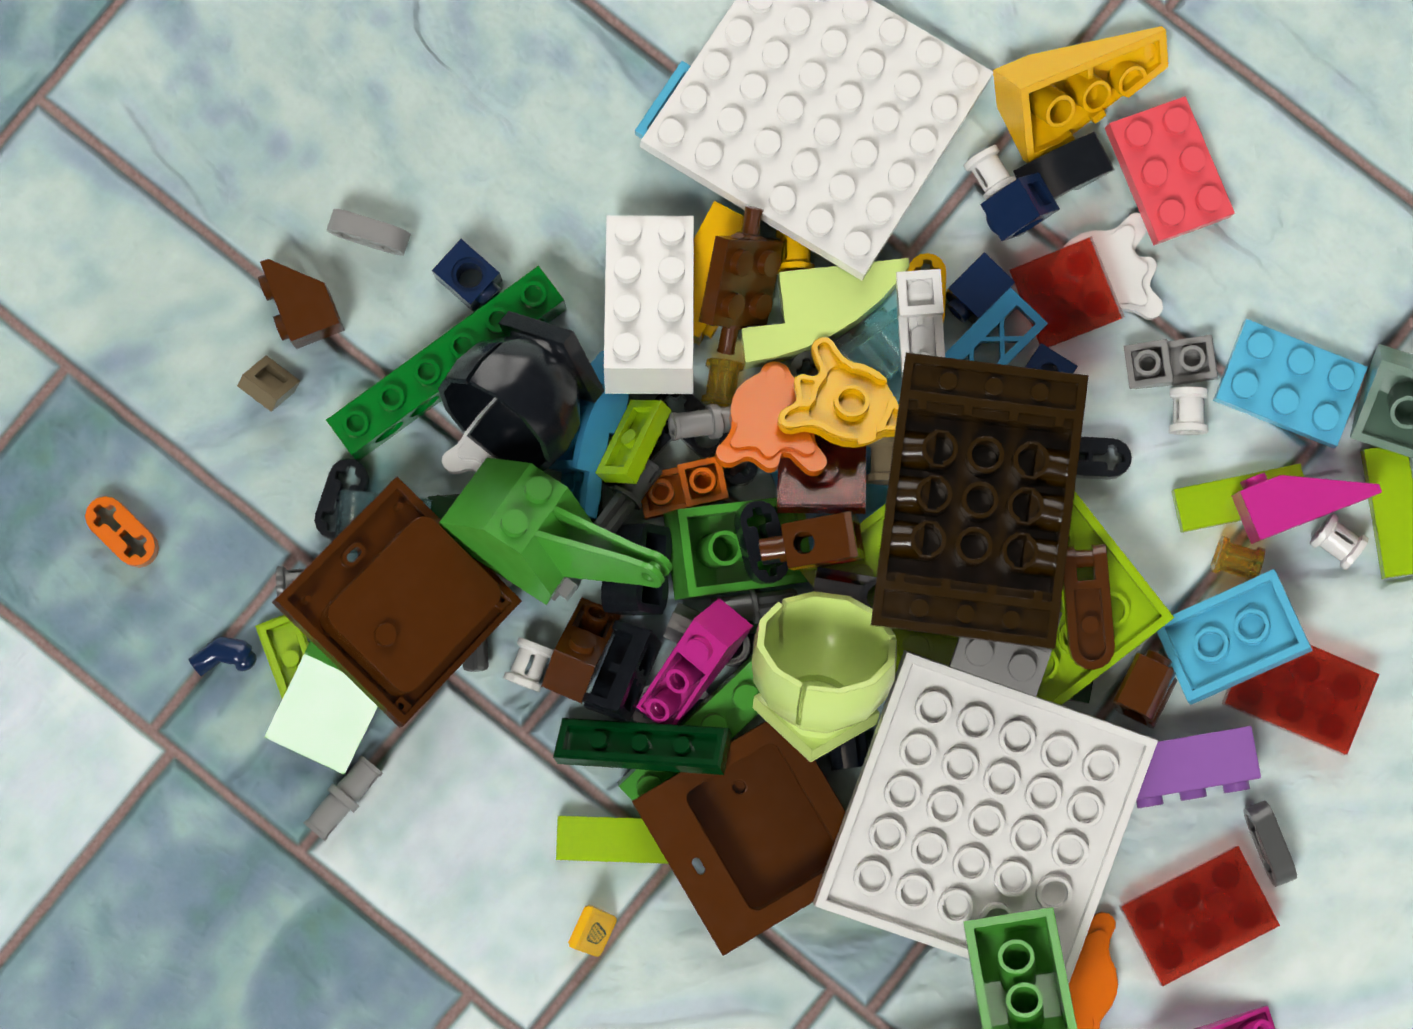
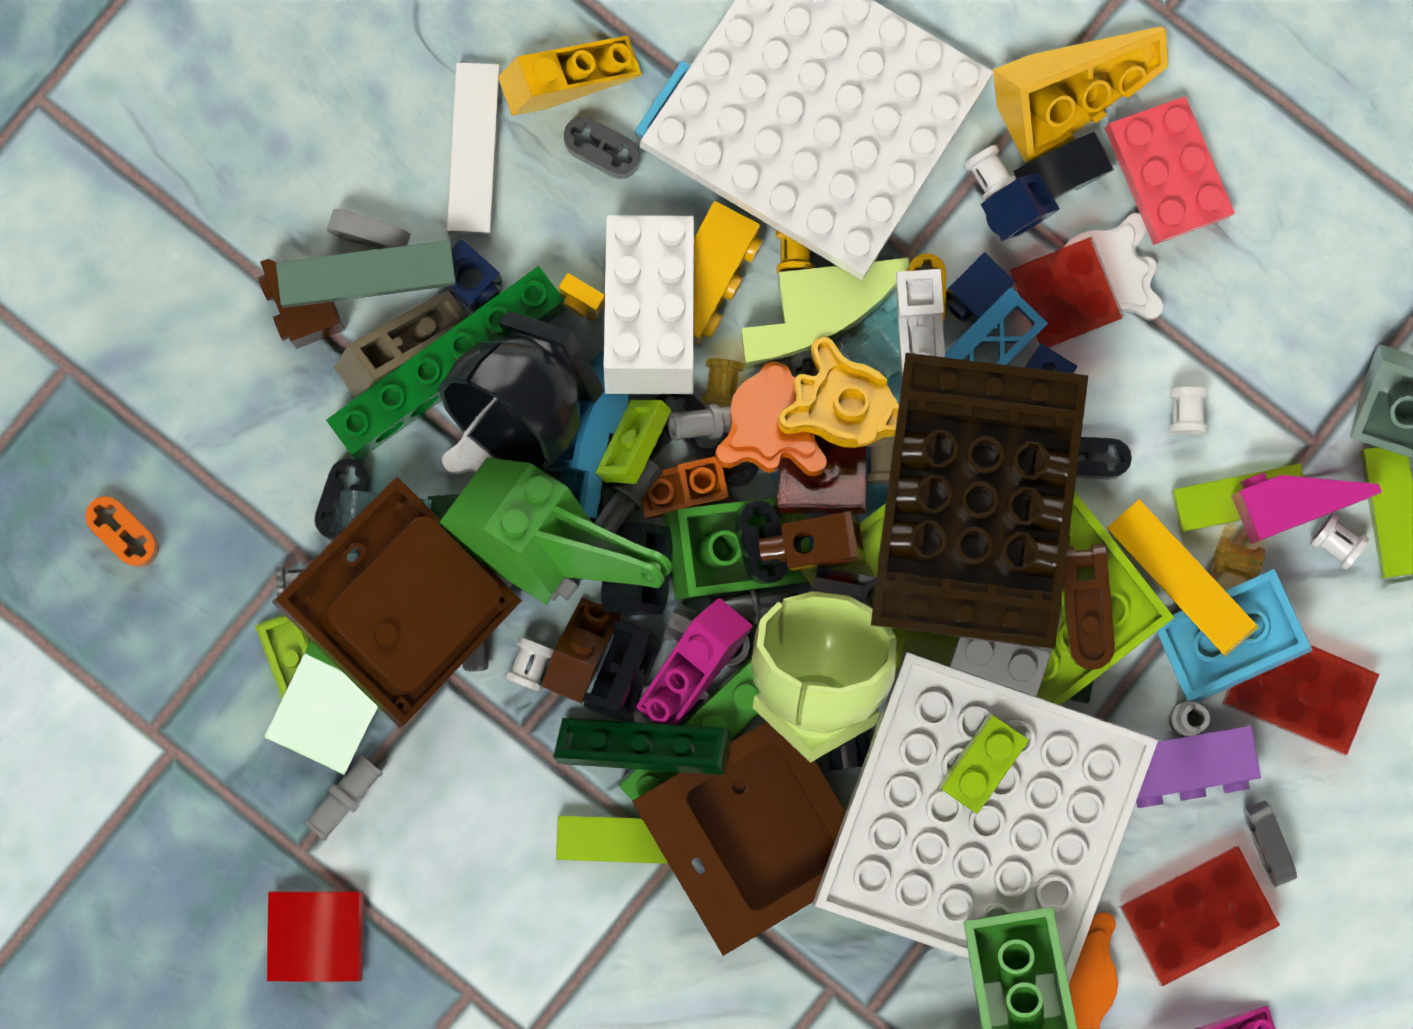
(225, 651): dark blue arm -> none
(268, 383): dark tan plate -> none
(315, 936): none -> red slope
(366, 274): none -> sand green tile
(396, 342): none -> dark tan slope
(473, 149): none -> white tile
(567, 73): none -> yellow slope
(581, 298): none -> yellow plate
(592, 931): yellow slope -> none
(605, 138): none -> dark grey beam
(741, 280): reddish brown plate -> none
(983, 763): none -> lime plate
(1146, 688): reddish brown brick -> none
(1170, 362): light grey slope -> none
(1182, 578): none -> yellow tile
(1199, 718): none -> light grey pin
(1290, 383): medium azure plate -> none

